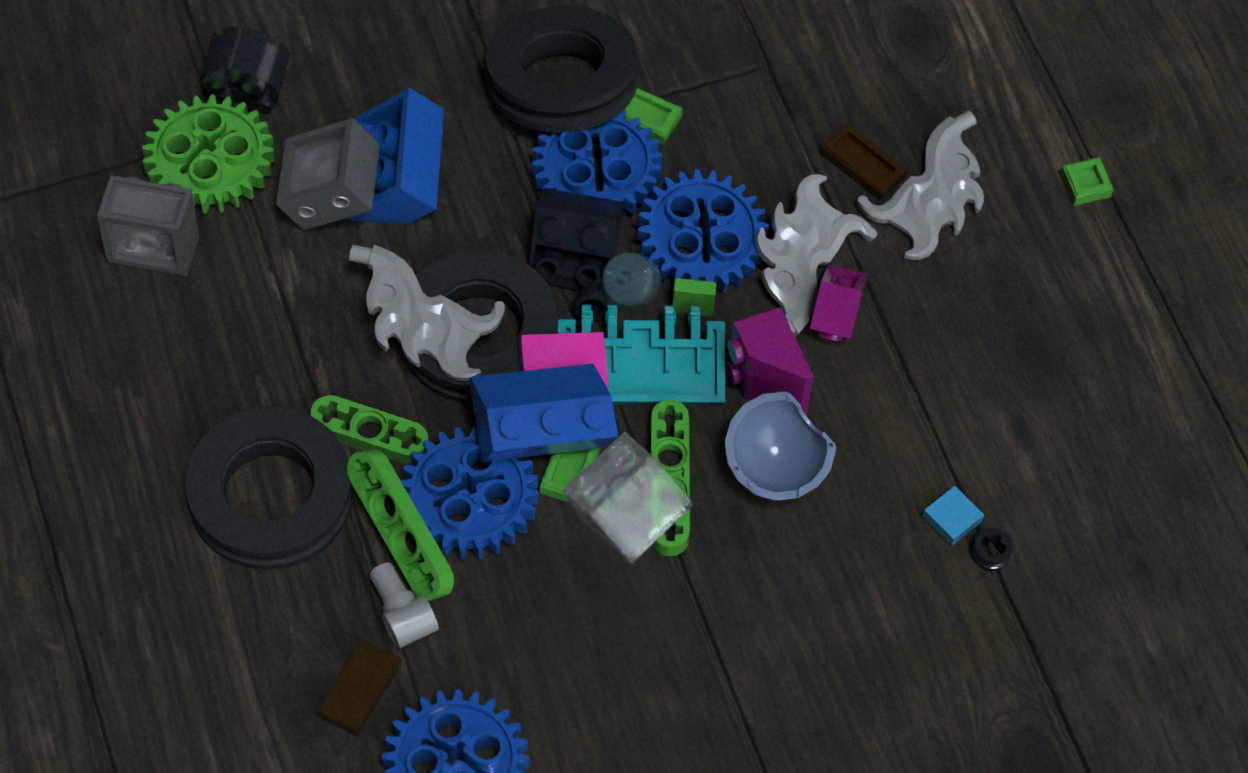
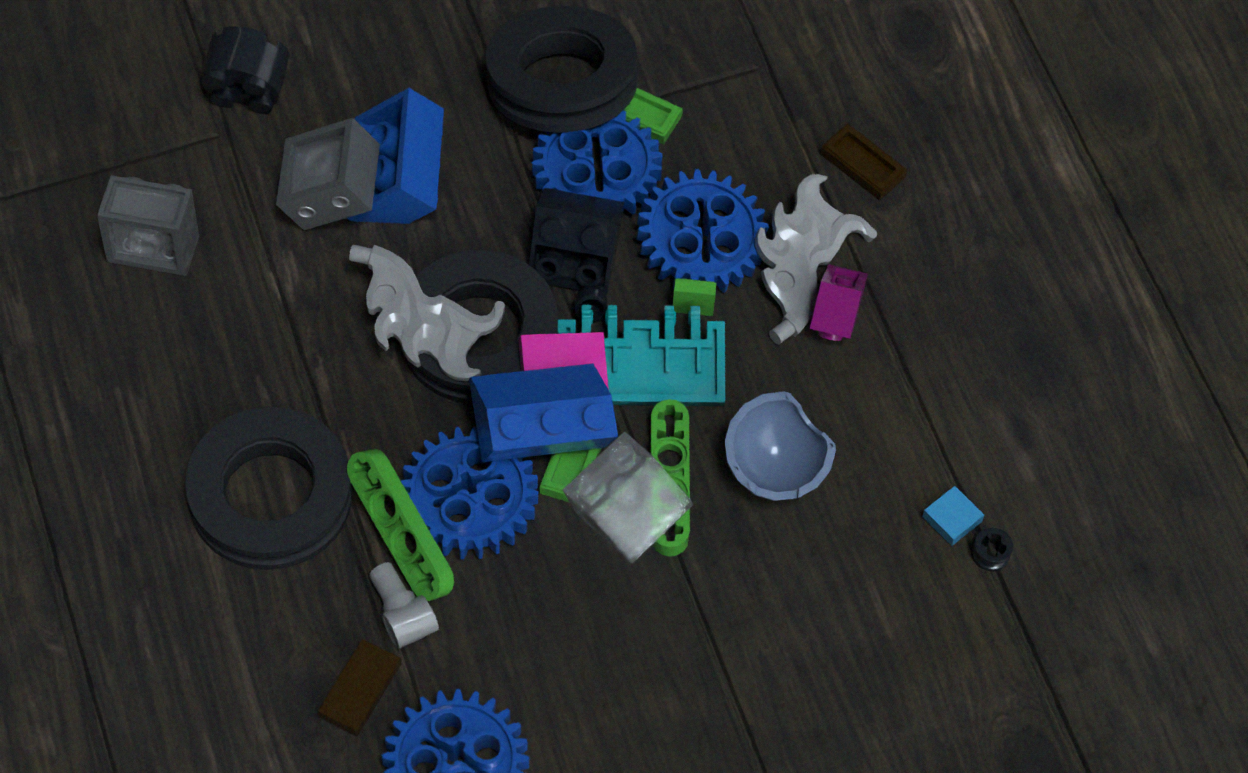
(210, 151): bright green gear -> none
(402, 428): bright green beam -> none
(643, 274): clear light blue head -> none
(768, 358): magenta slope -> none
(936, 196): light grey piece -> none
(1086, 181): bright green tile -> none

